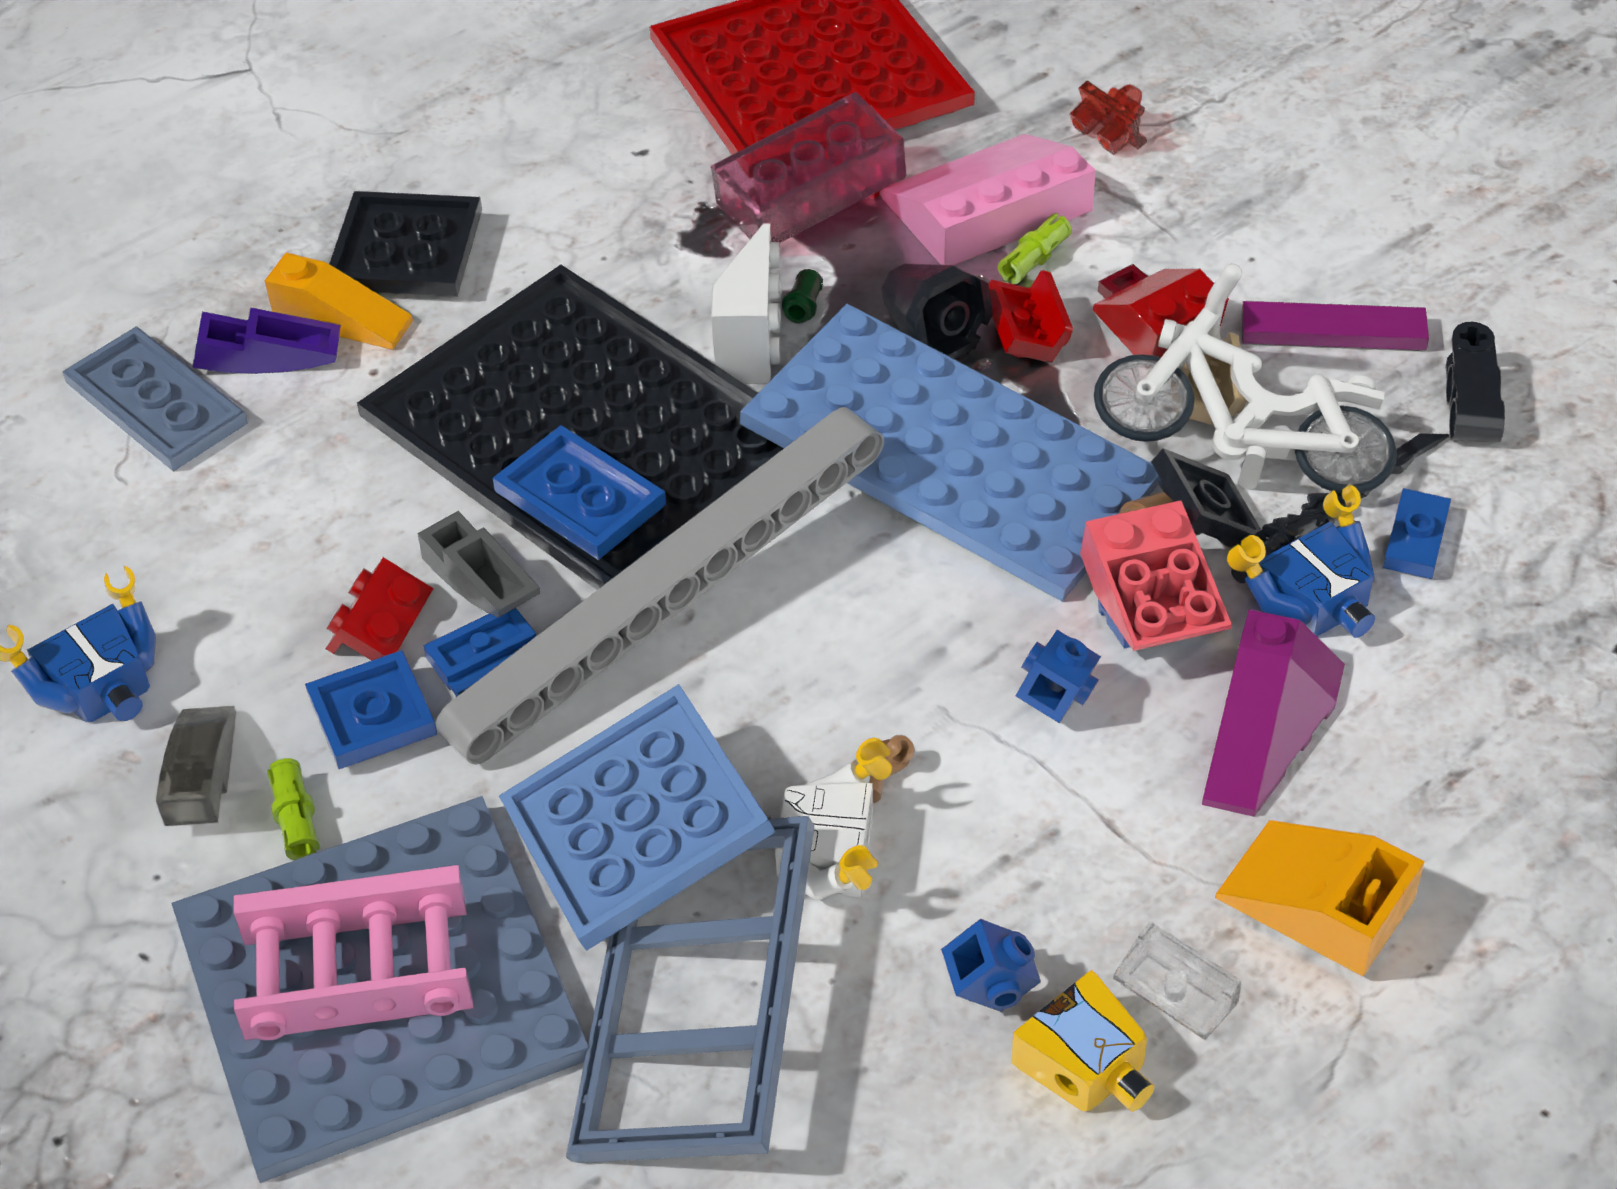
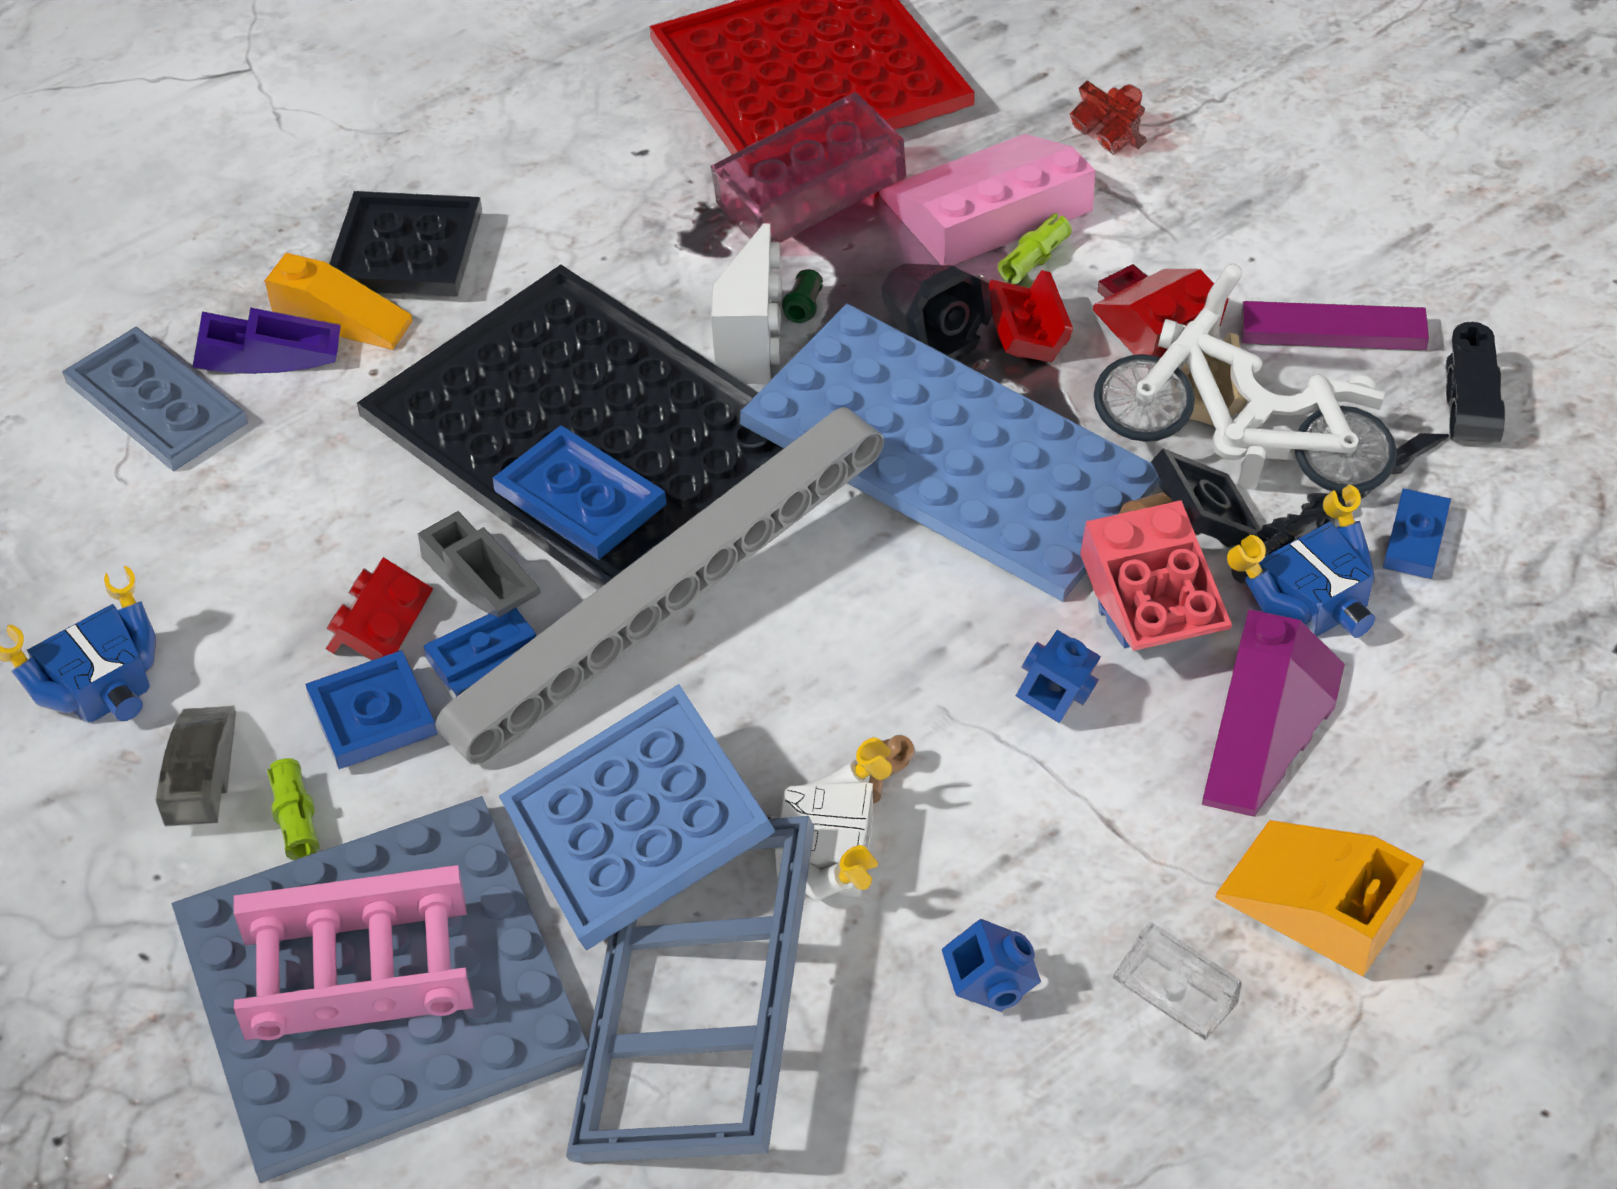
(1085, 1048): yellow torso -> none

